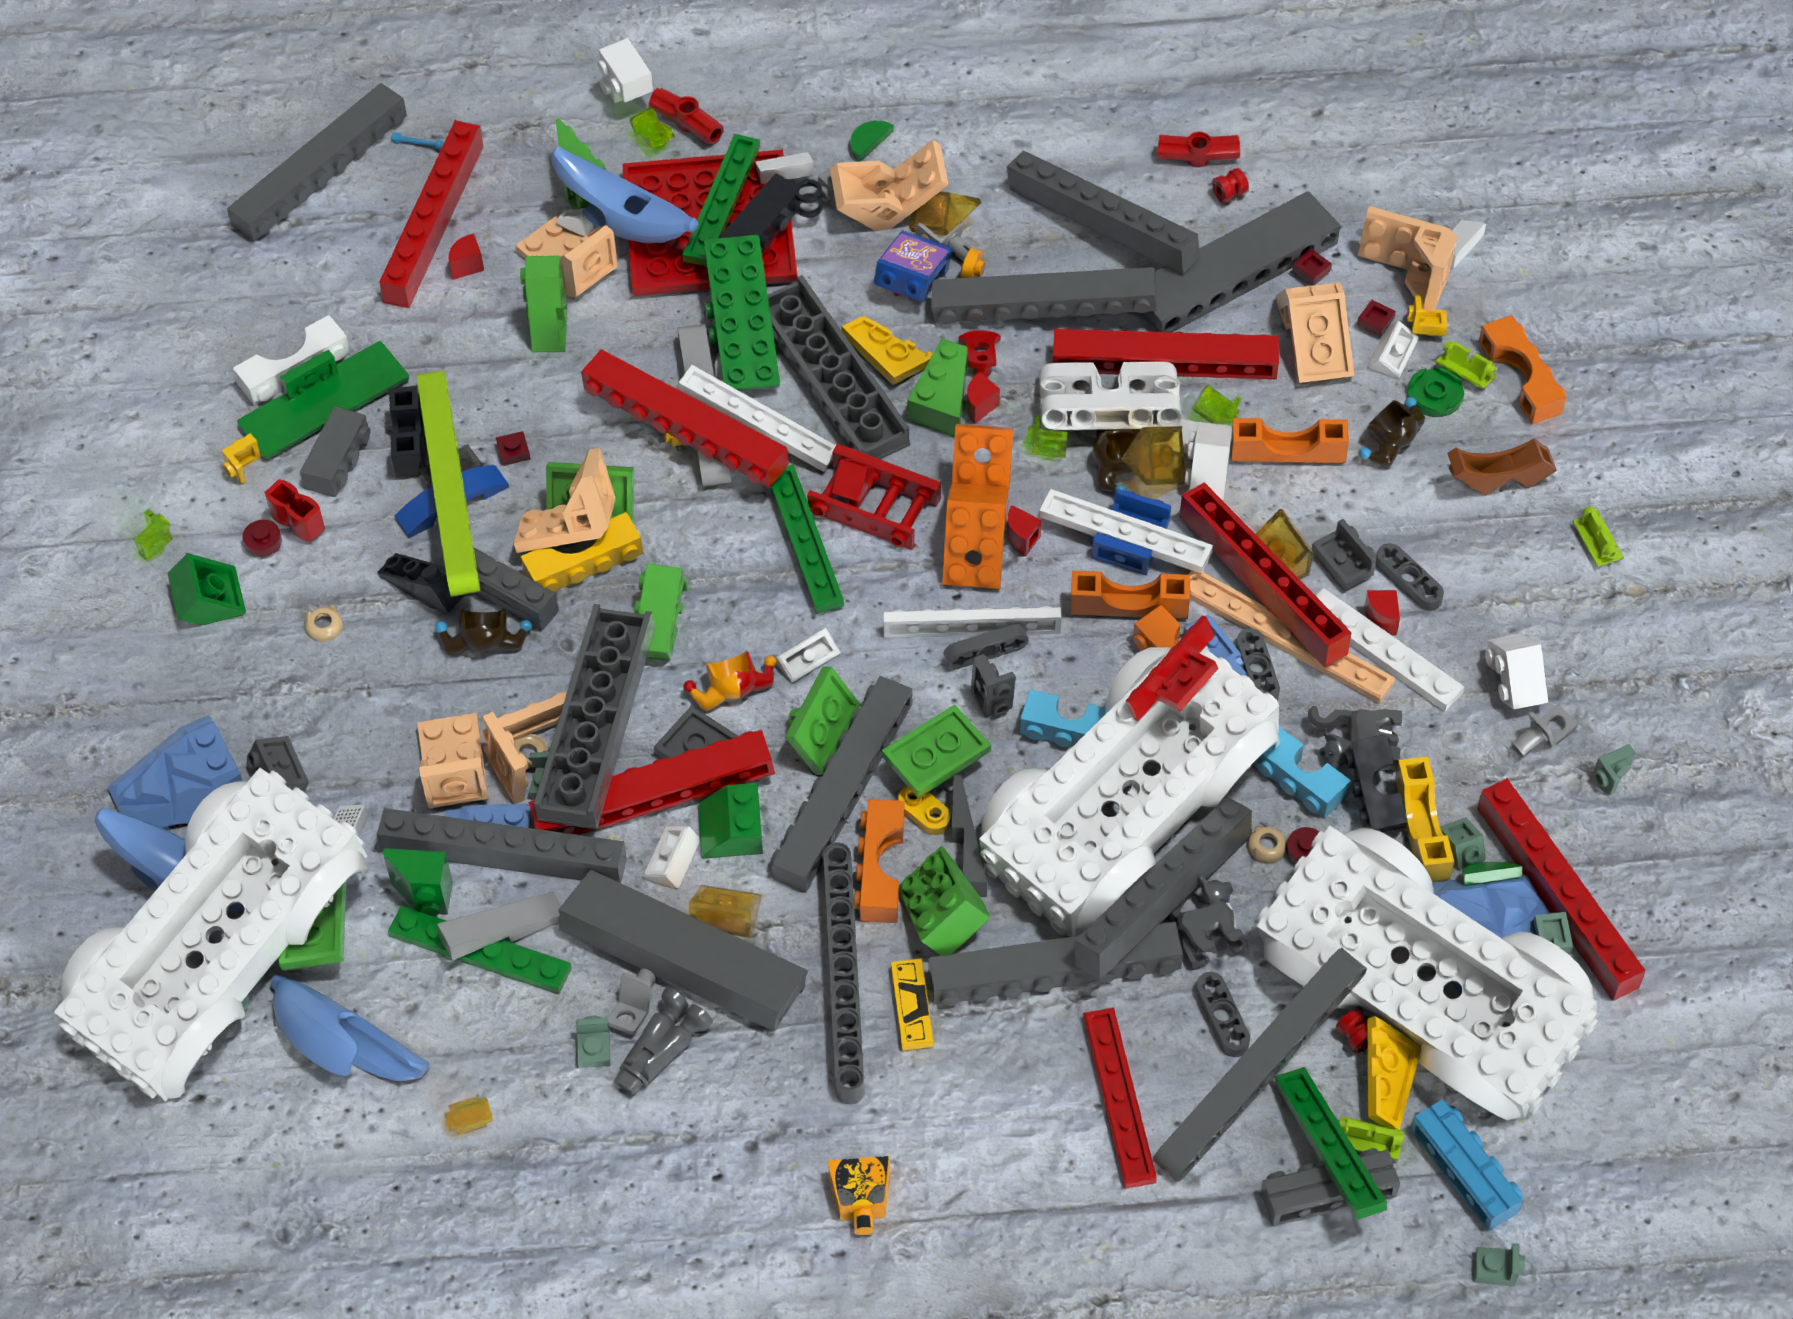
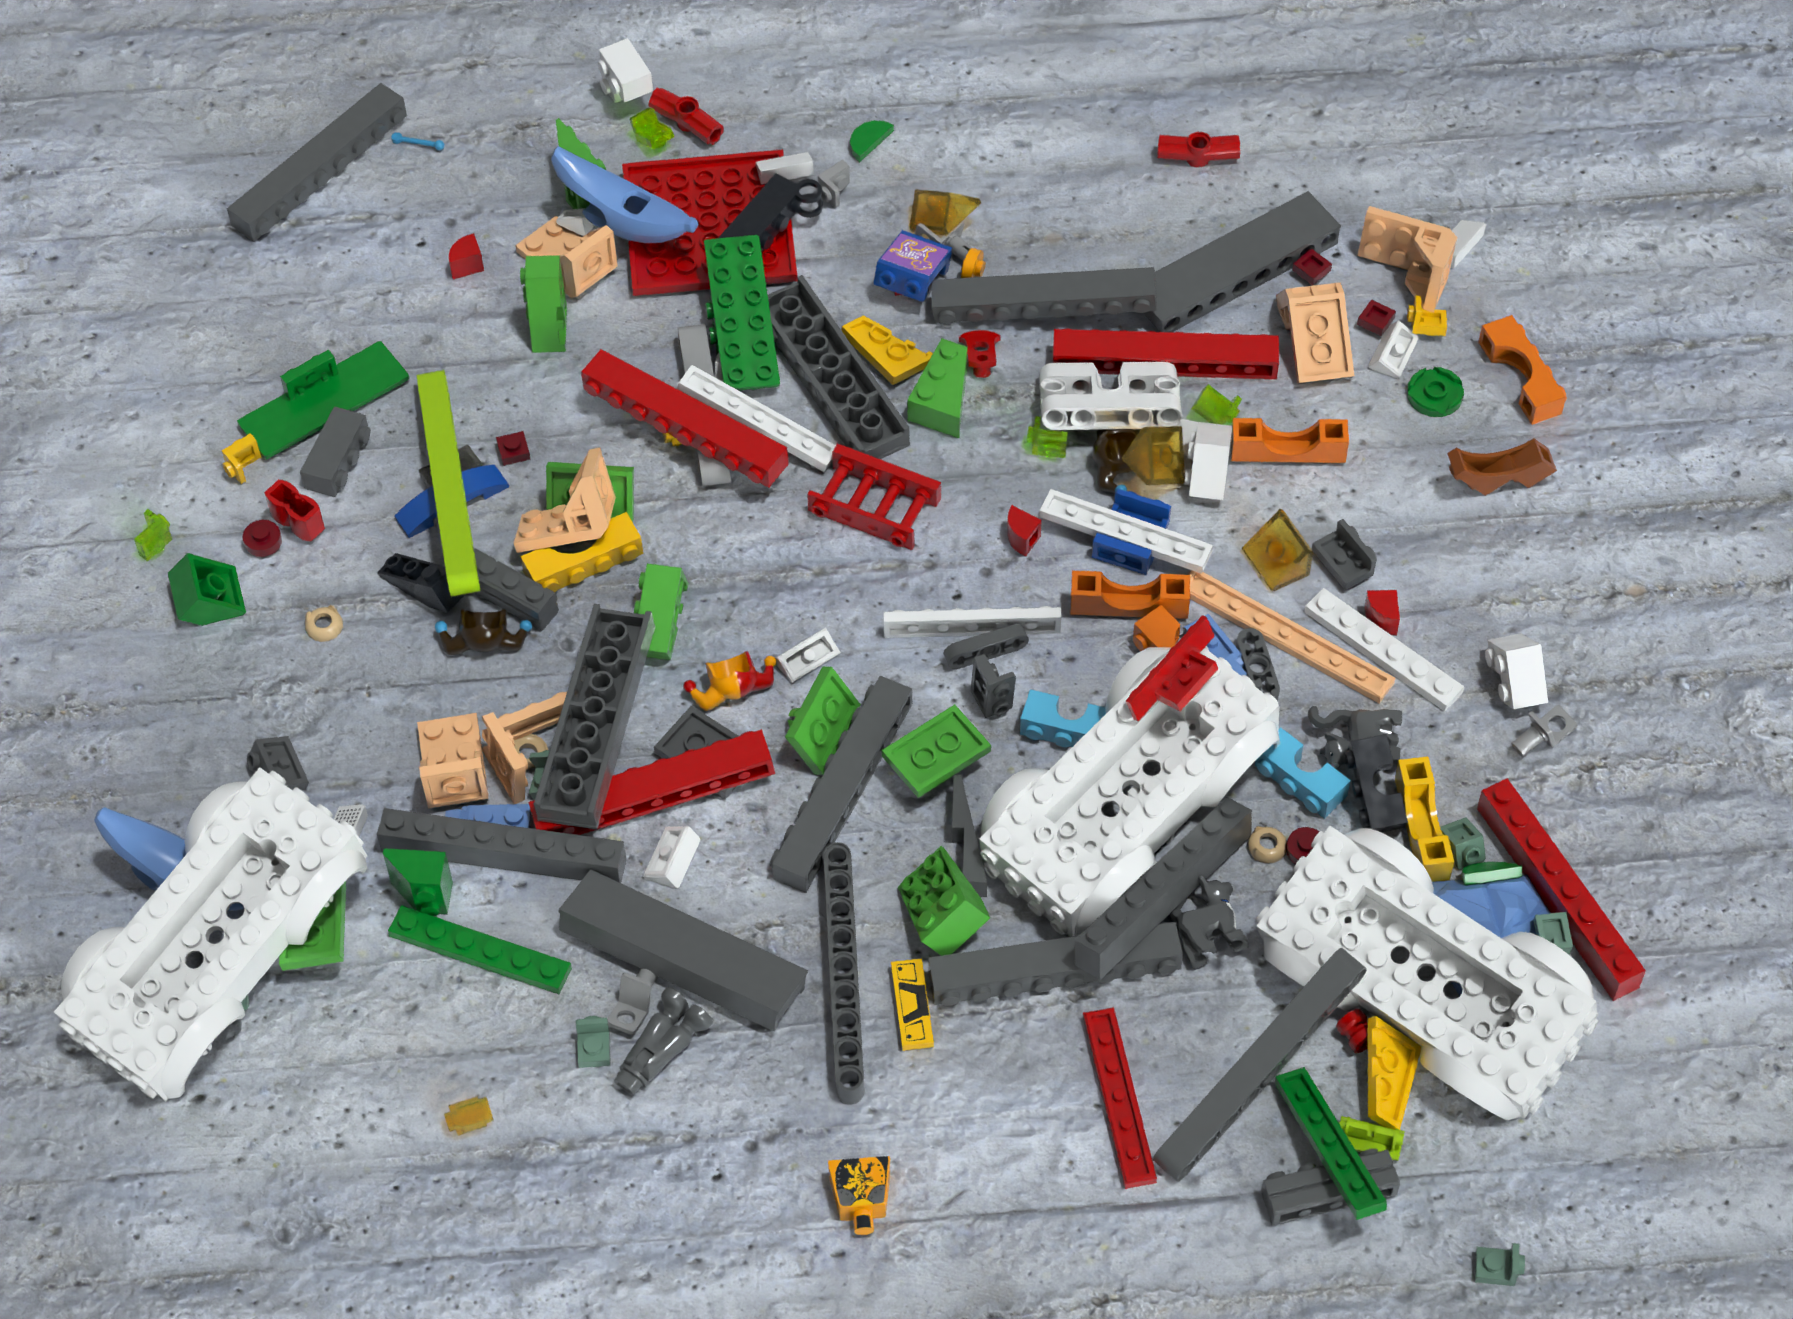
(176, 776): medium blue wedge -> none
(260, 376): white arch -> none
(314, 1029): medium blue piece -> none
(407, 431): black arch -> none
(431, 214): red brick -> none
(489, 926): light grey slope -> none
(722, 196): green plate -> none
(726, 909): clear yellow slope -> none
(731, 822): green slope -> none
(806, 541): green plate -> none
(852, 479): red brick -> none
(879, 892): orange arch -> none
(898, 192): light nougat bracket -> none
(921, 810): yellow plate -> none
(977, 506): orange bracket -> none
(982, 397): red brick -> none
(1103, 212): dark grey brick -> none
(1220, 1027): dark grey beam -> none
(1230, 185): red wheel -> none
(1265, 575): red brick -> none
(1393, 429): dark brown piece -> none
(1411, 589): dark grey beam -> none
(1467, 1164): dark azure brick -> none
(1477, 371): lime hinge -> none
(1597, 537): lime hinge -> none
(1612, 766): sand green bracket -> none

